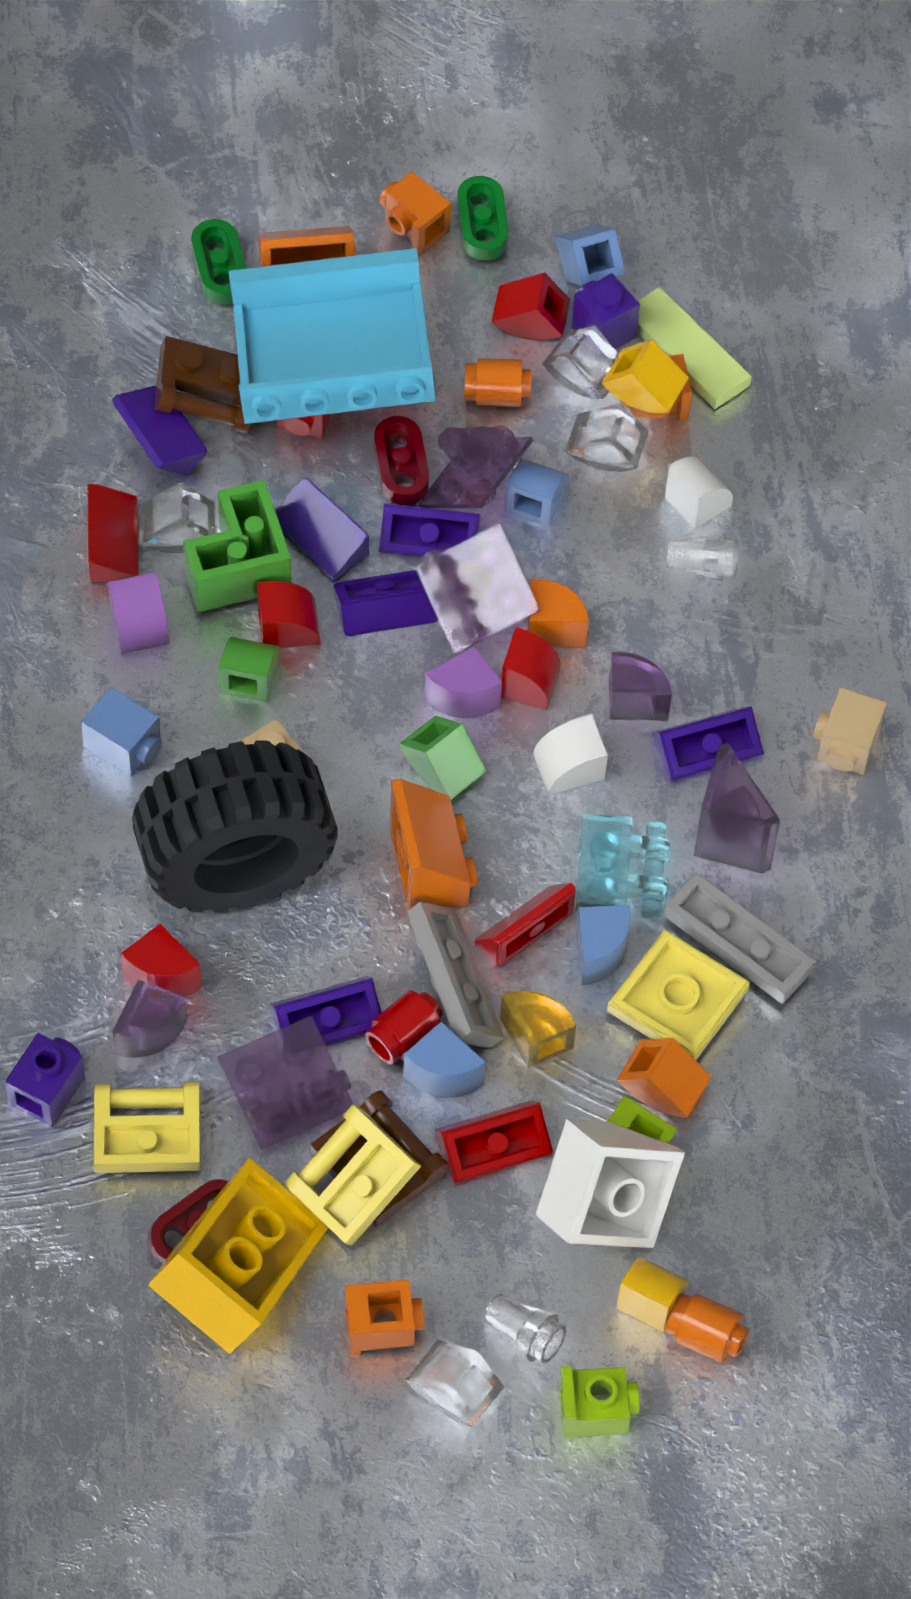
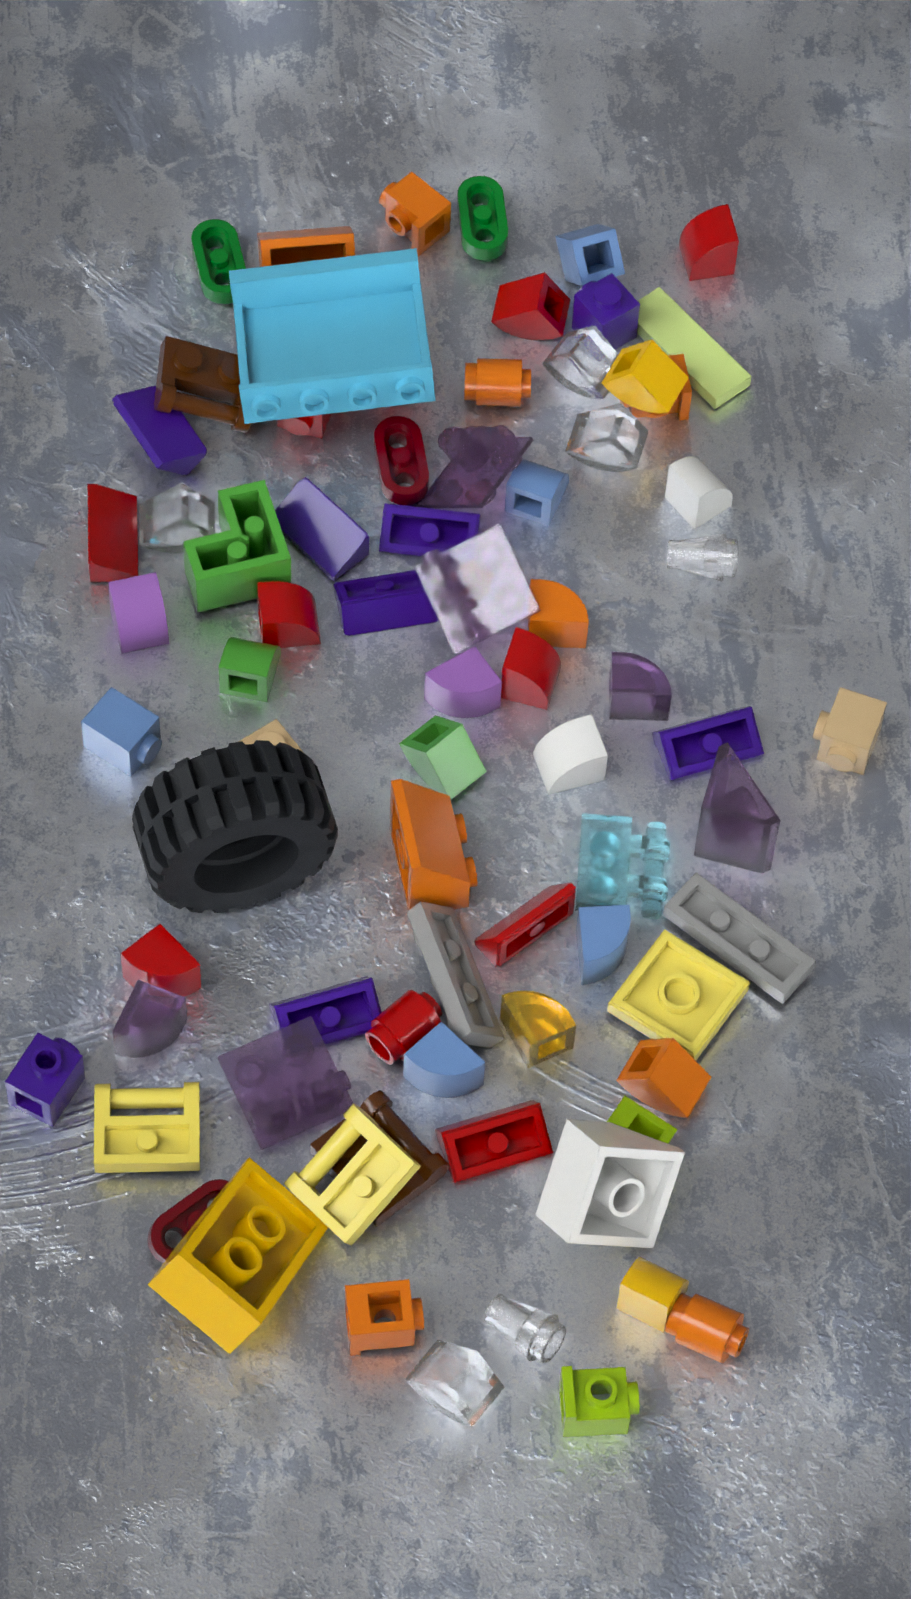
(710, 244): none -> red brick

